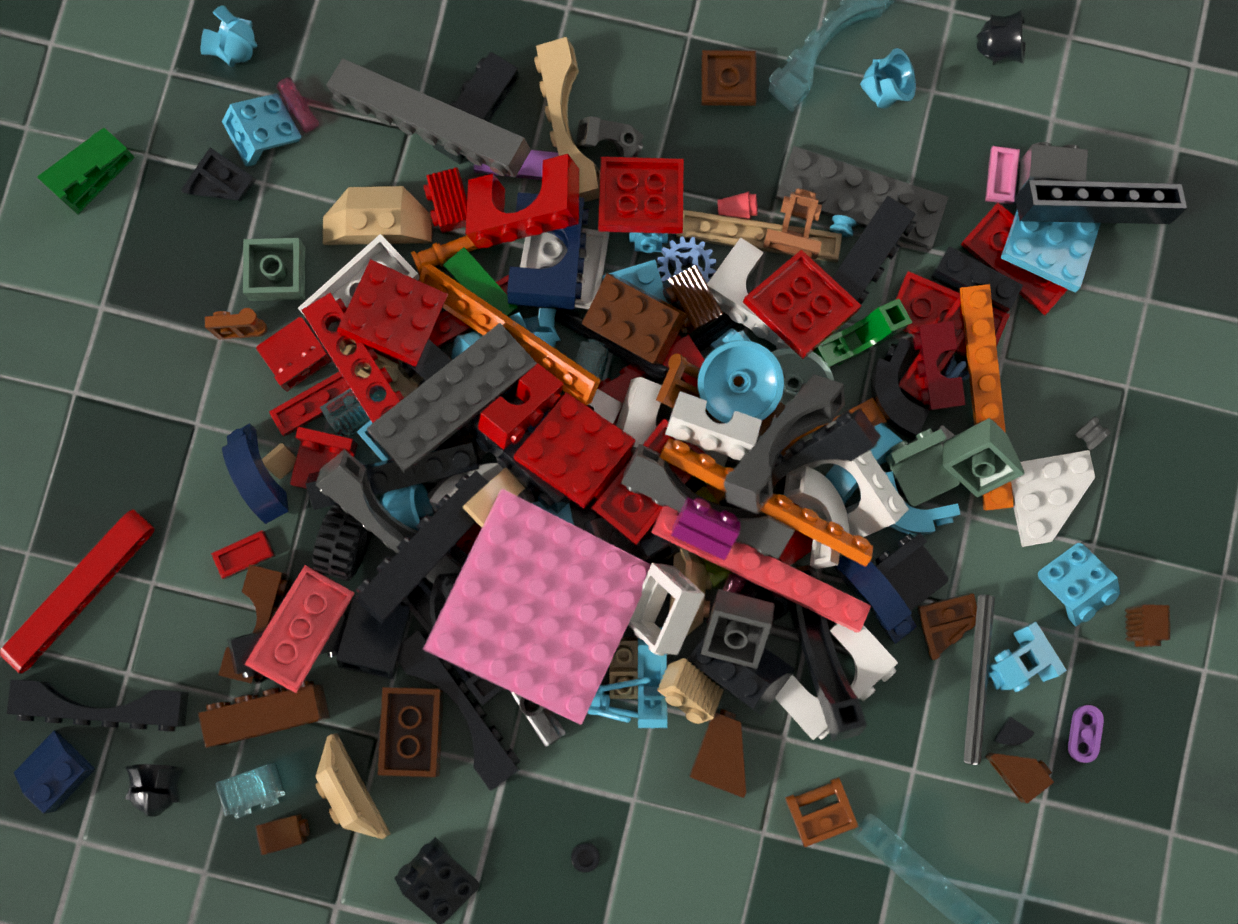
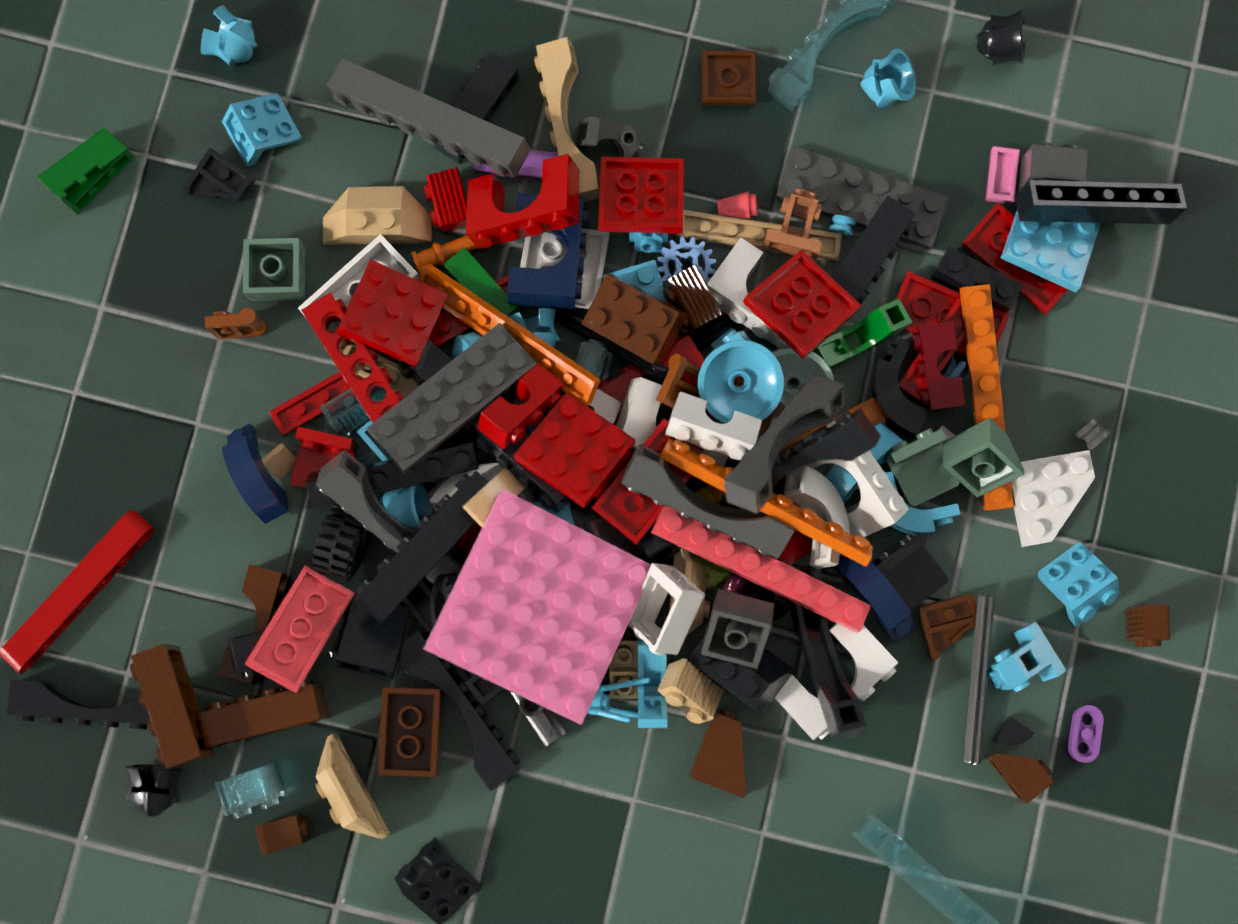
(52, 773): dark blue slope -> none
(170, 704): none -> reddish brown brick
(240, 554): red tile -> none
(293, 354): red bracket -> none
(297, 104): clear pink pin -> none
(585, 857): black tile -> none
(706, 527): magenta brick -> none
(825, 821): dark orange plate -> none

